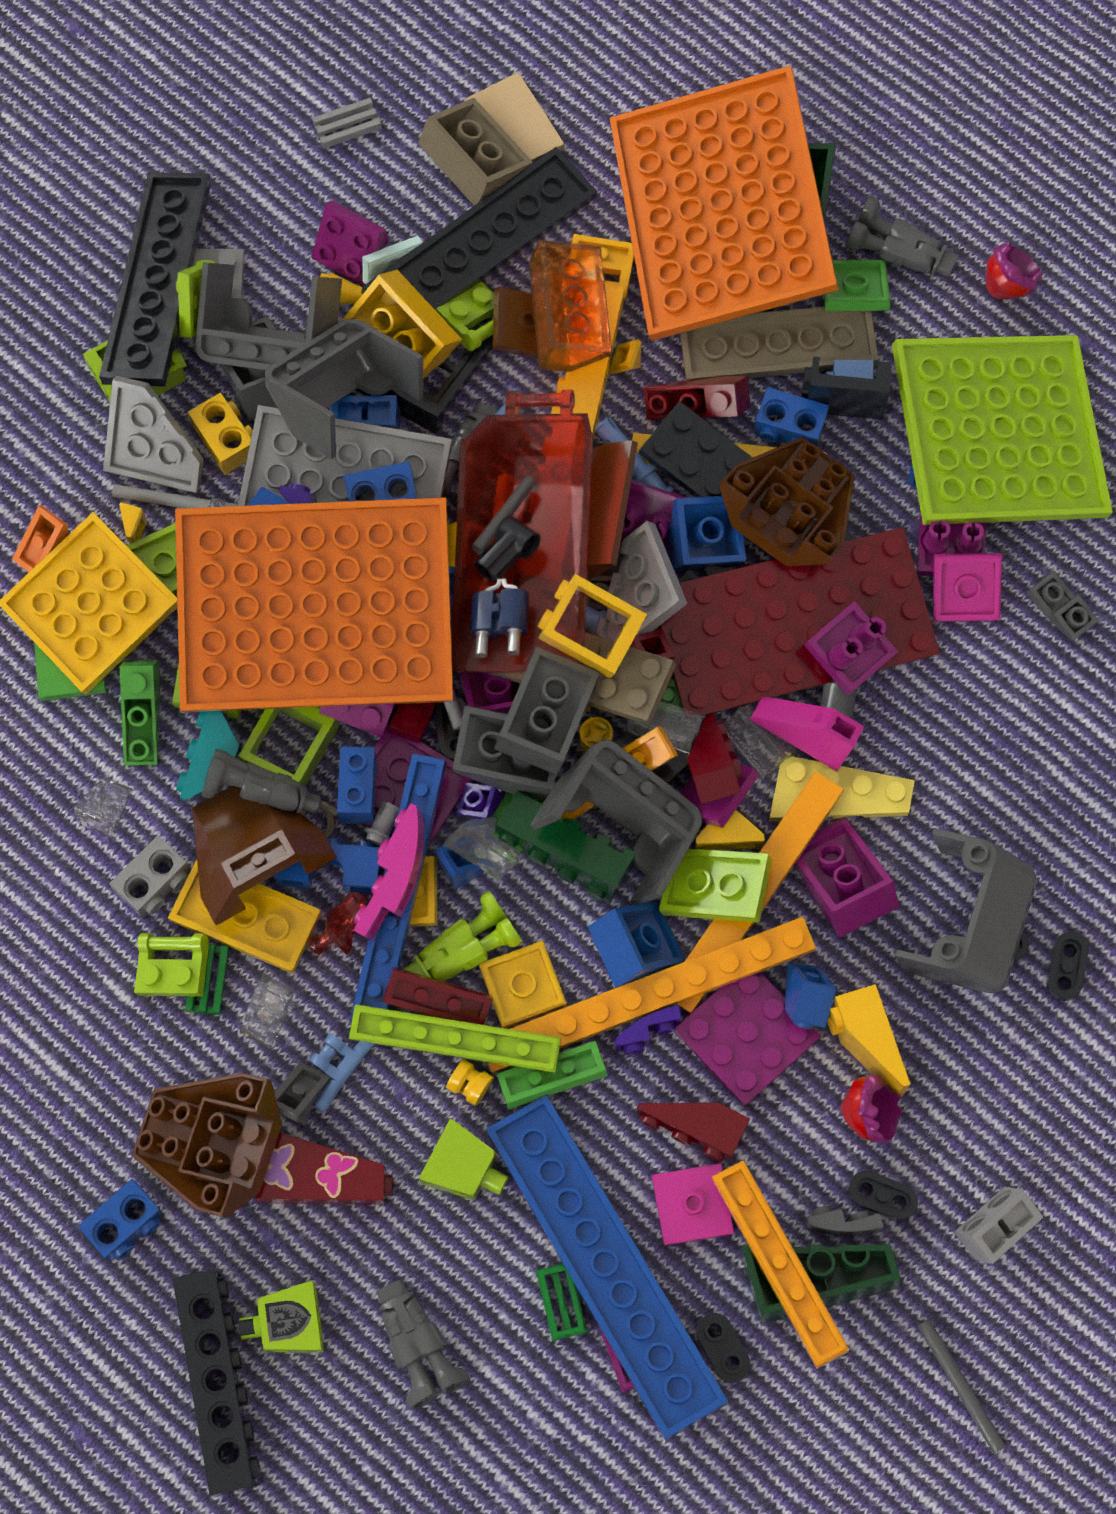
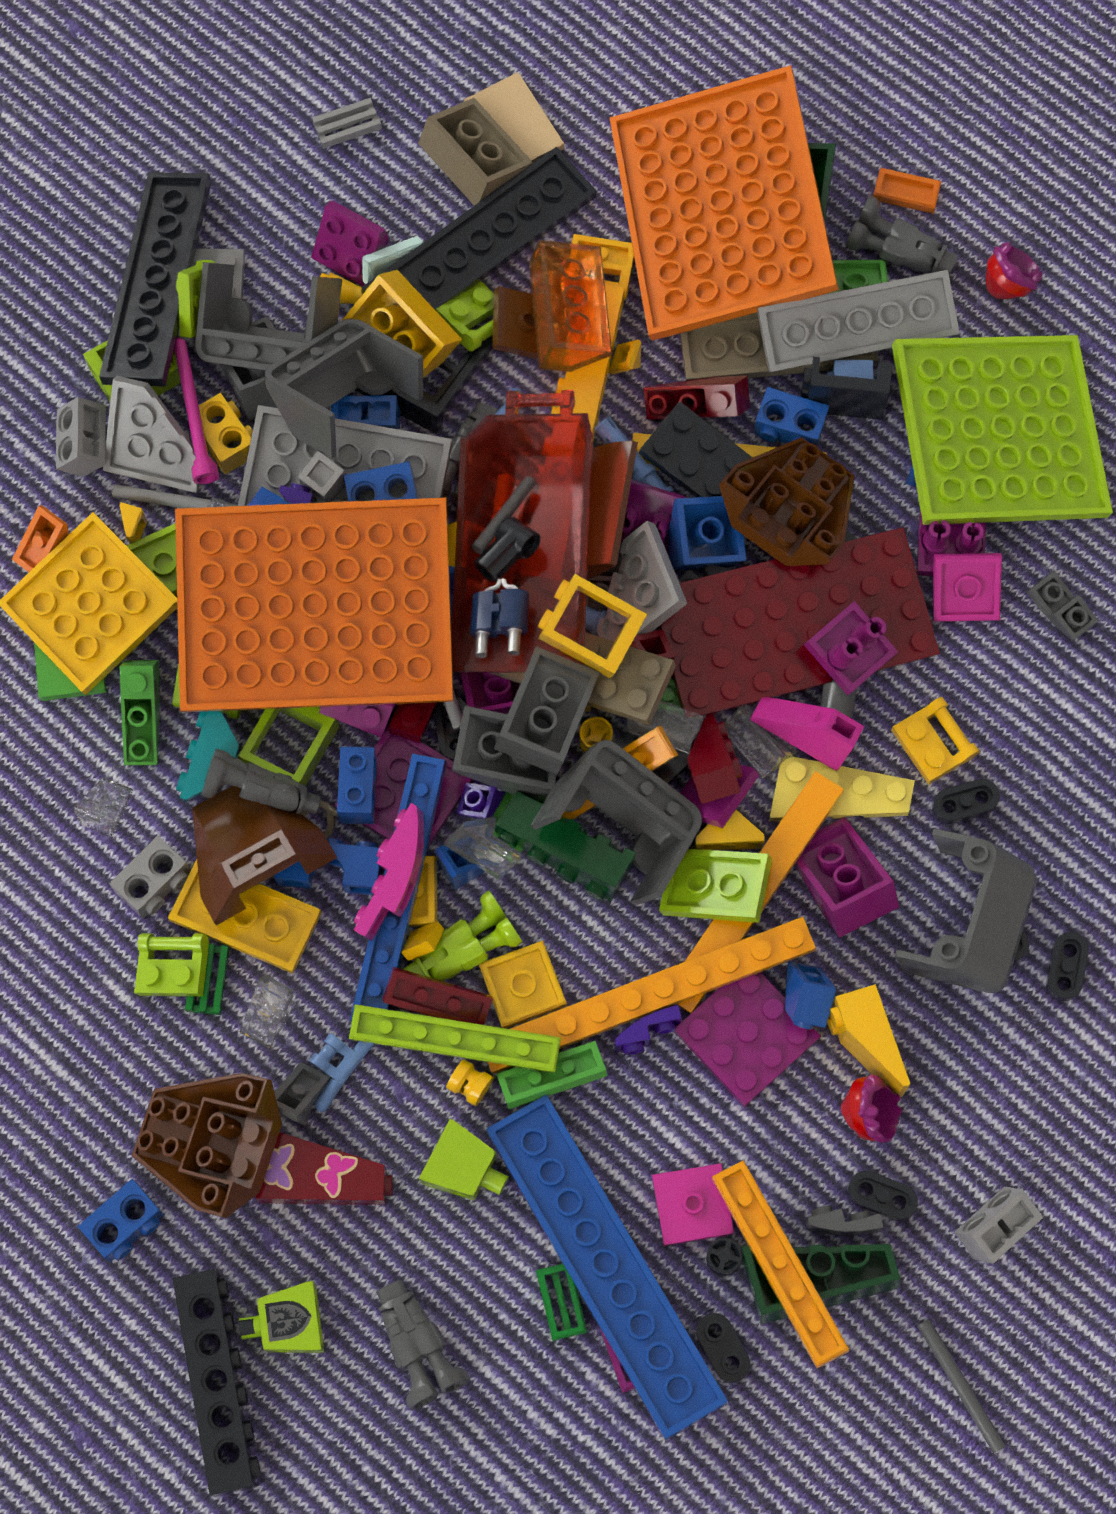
(80, 437): none -> light grey brick
(204, 469): none -> dark pink piece
(323, 477): none -> light grey panel
(339, 925): clear red piece -> none
(382, 823): light grey pin -> none
(422, 940): none -> yellow tile
(635, 942): blue slope -> none
(704, 1124): dark red slope -> none
(727, 1251): none -> black wheel
(857, 320): none -> light grey plate
(907, 190): none -> orange tile
(925, 745): none -> yellow plate
(964, 801): none -> black plate

